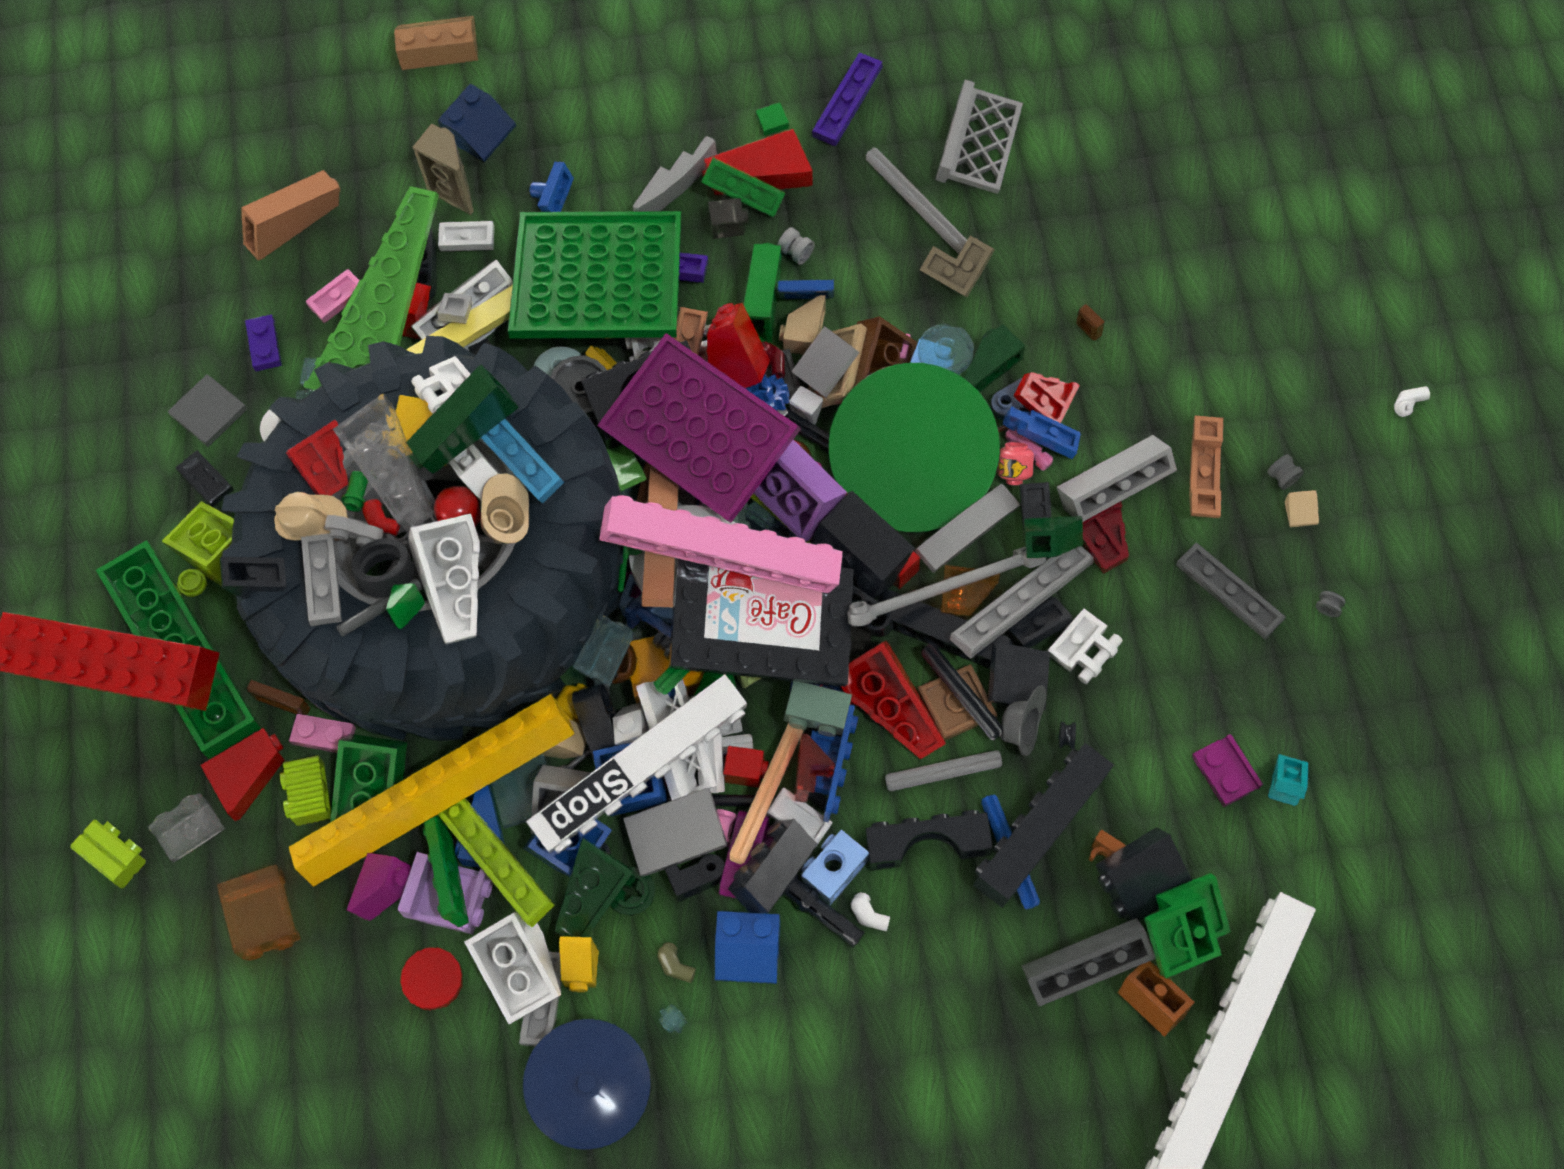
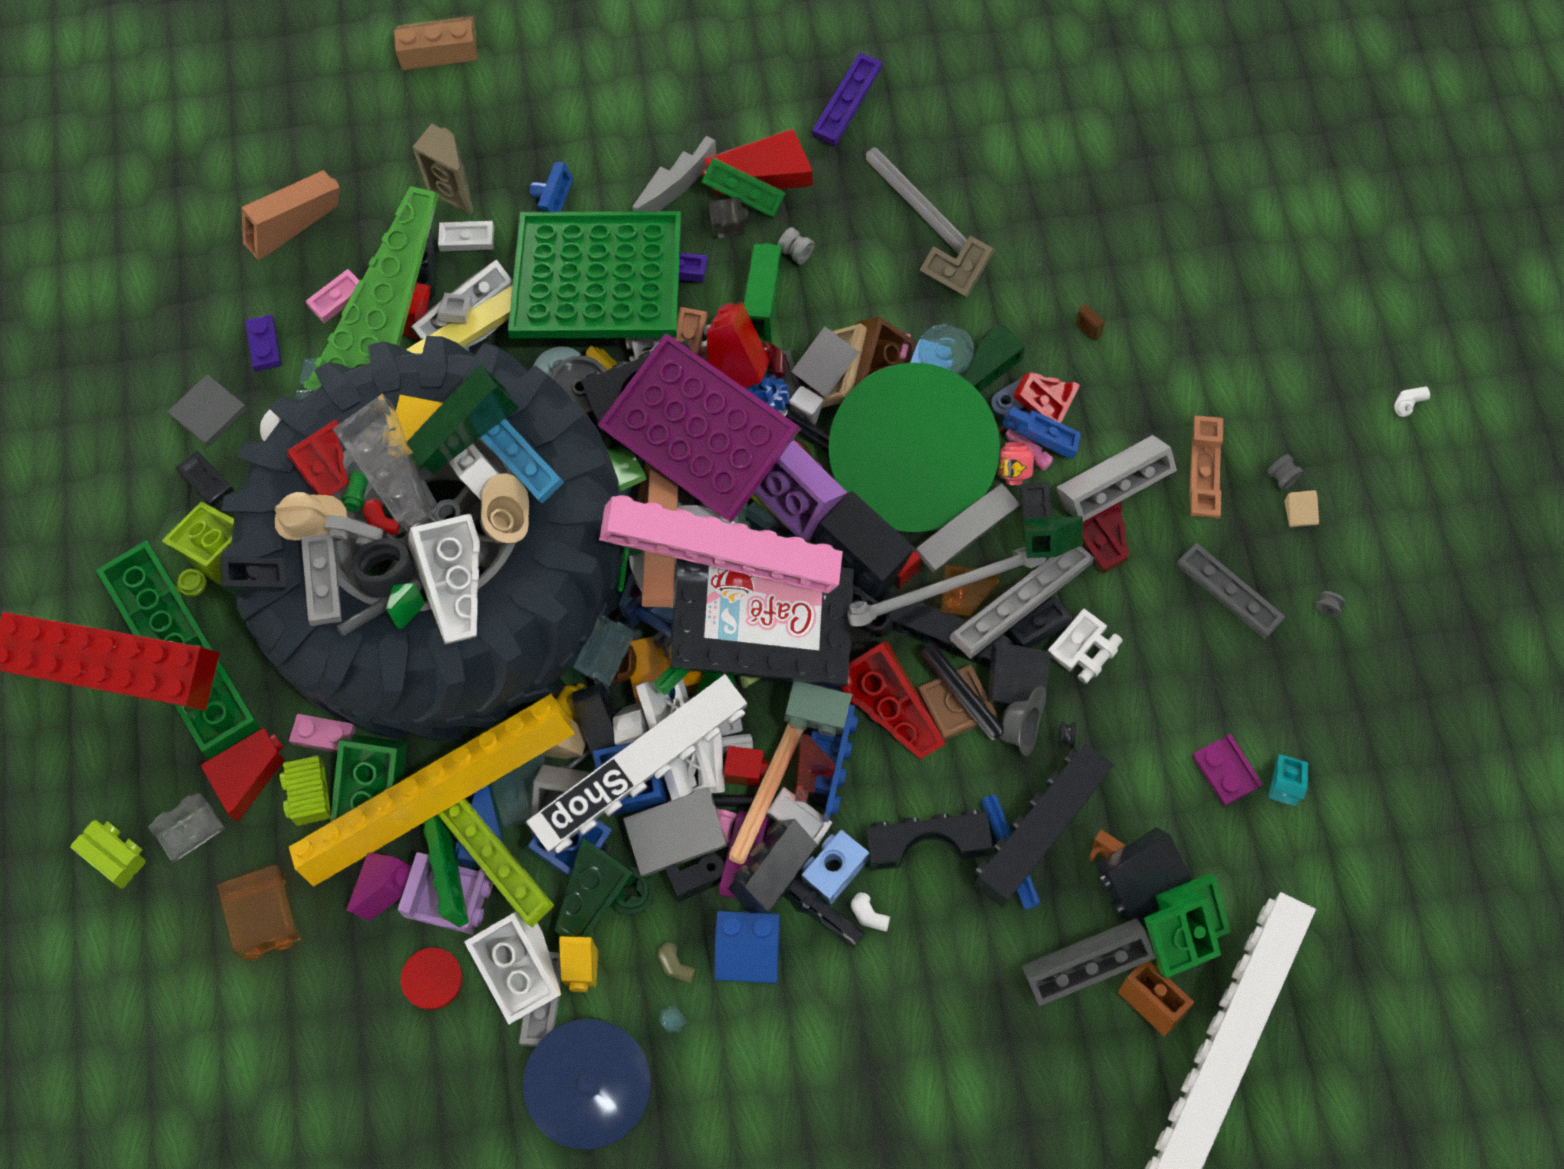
(278, 698): reddish brown tile -> none
(444, 376): white plate -> none
(457, 502): red hair -> none
(477, 122): dark blue slope -> none
(772, 119): green tile -> none
(803, 326): tan slope -> none
(805, 289): blue tile -> none
(943, 770): light grey axle -> none
(960, 126): light grey fence -> none

